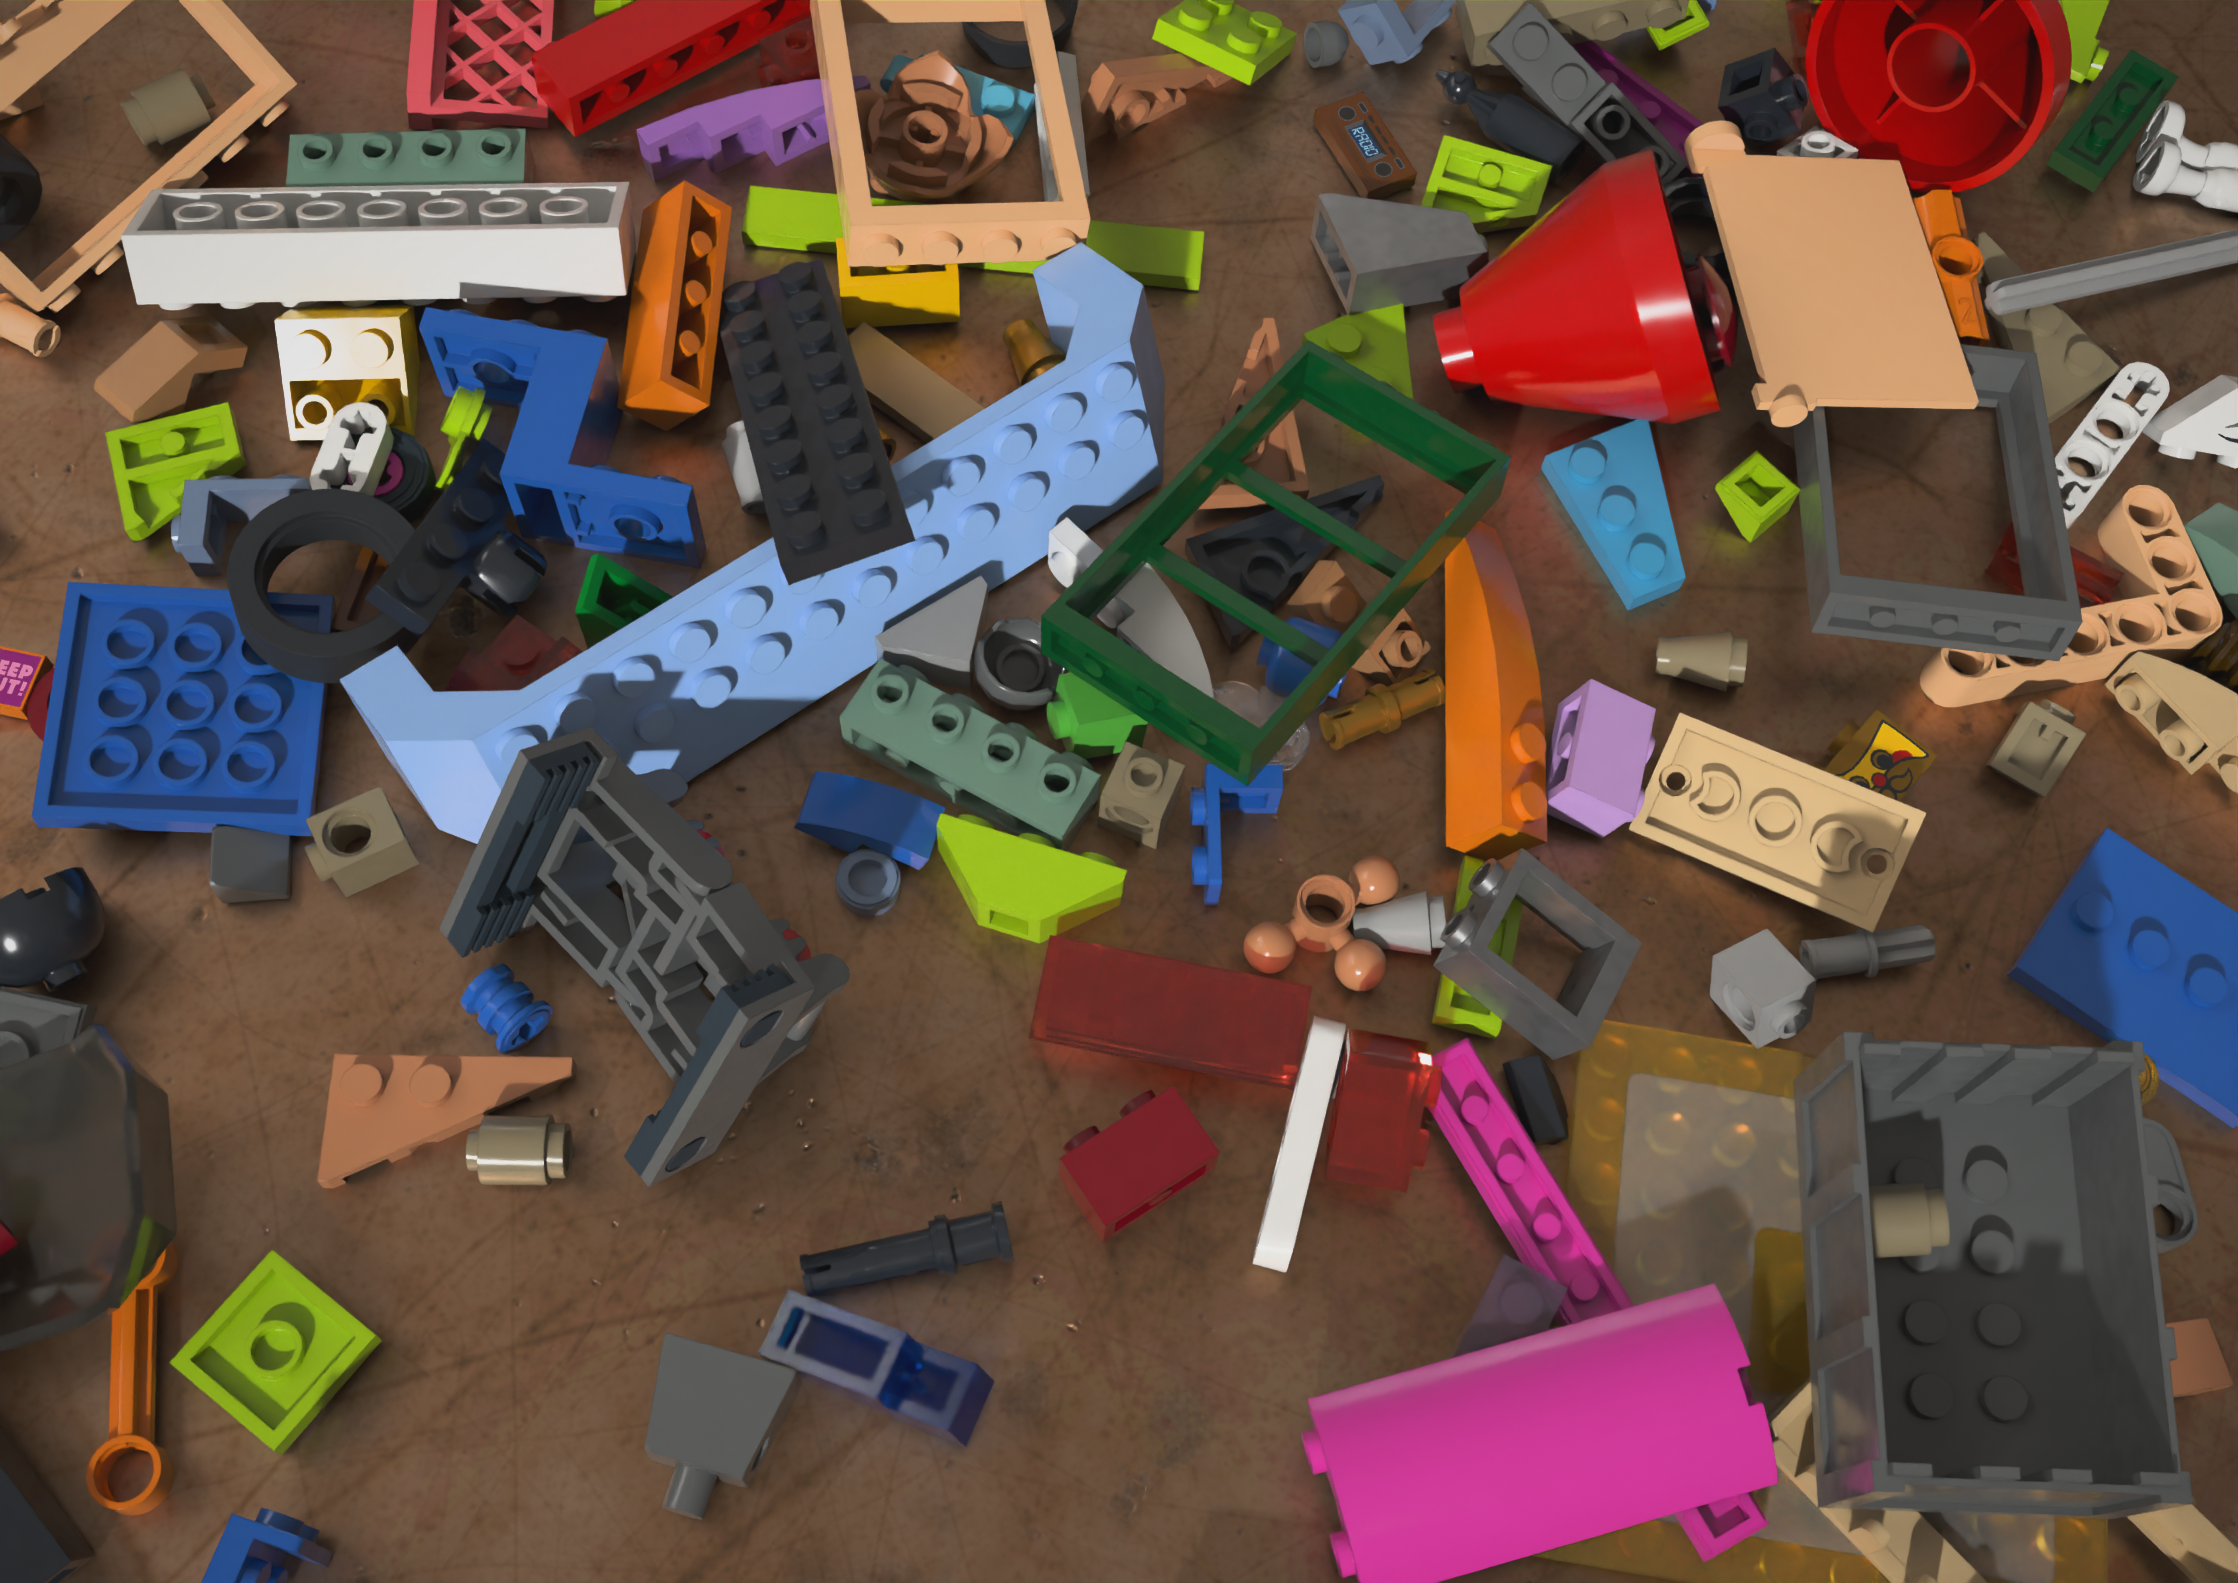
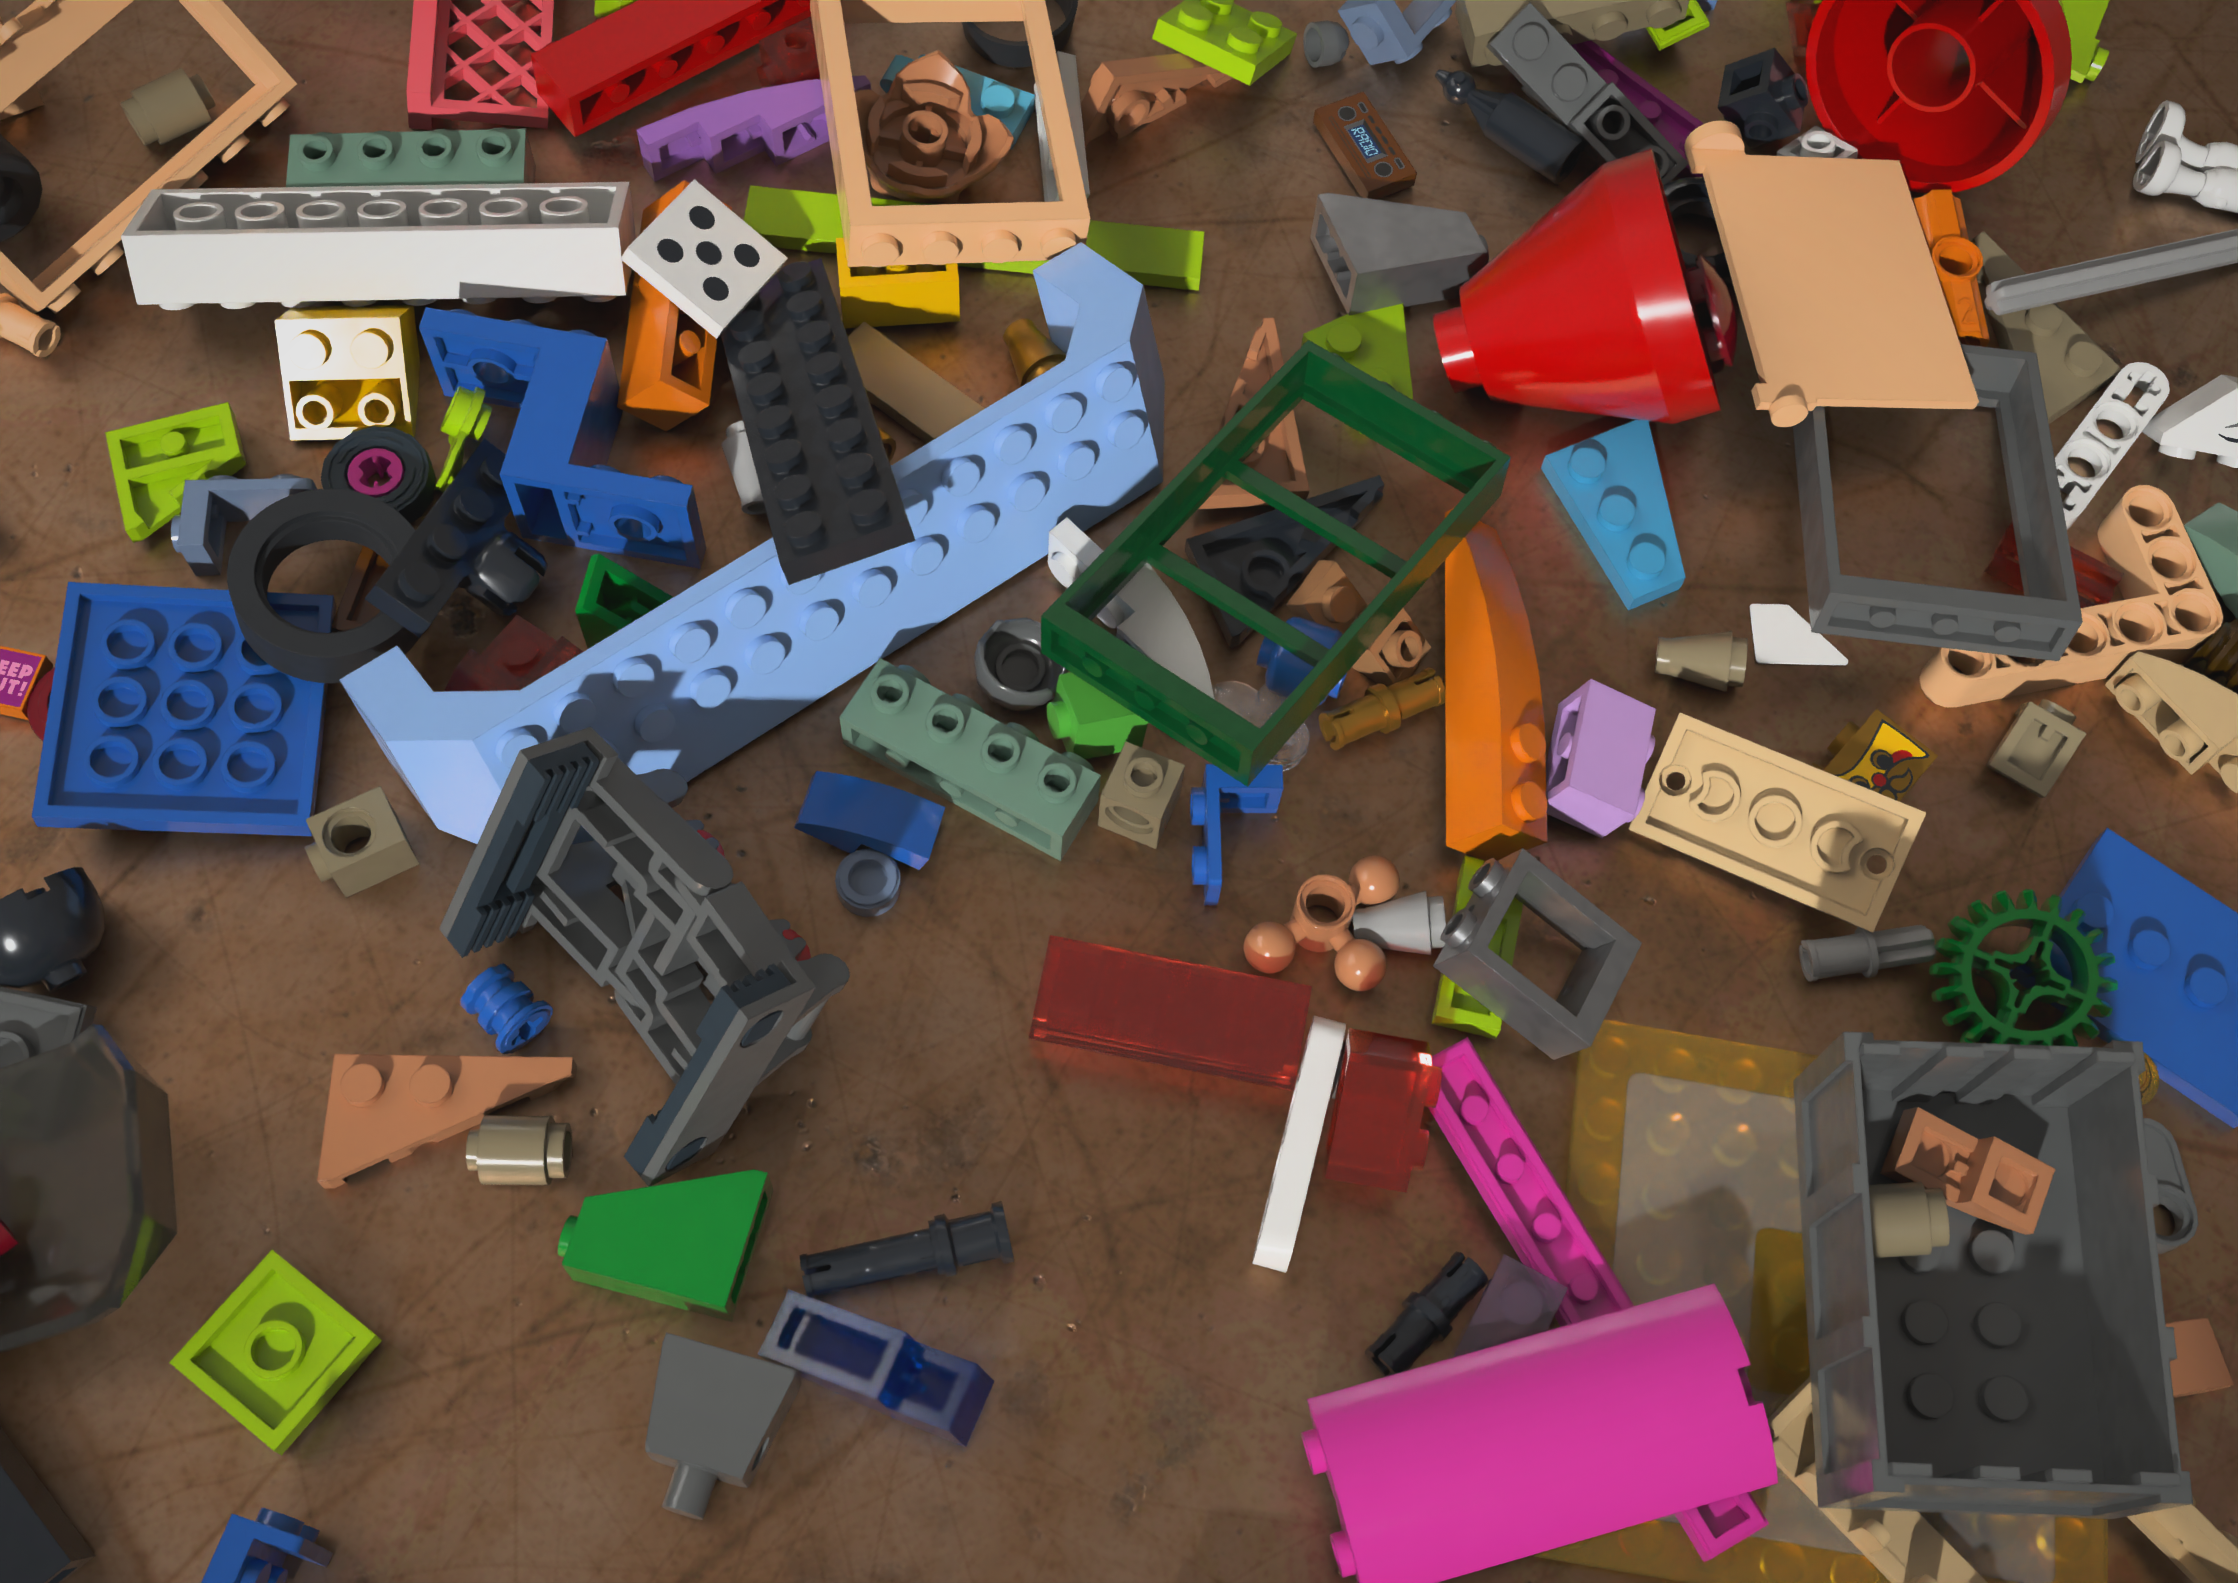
(135, 1393): orange piece -> none
(158, 369): medium nougat slope -> none
(249, 864): dark grey slope -> none
(341, 456): white beam -> none
(671, 1241): none -> green slope
(704, 258): none -> white tile
(940, 637): light grey slope -> none
(1024, 880): lime slope -> none
(1136, 1161): dark red brick -> none
(1427, 1315): none -> black pin
(1487, 184): lime wing -> none
(1537, 1099): black piece -> none
(1756, 495): lime slope -> none
(1762, 989): light grey brick -> none
(1787, 638): none -> white sticker
(1975, 1174): none -> nougat slope
(2036, 951): none -> green gear
(2112, 120): dark green plate -> none

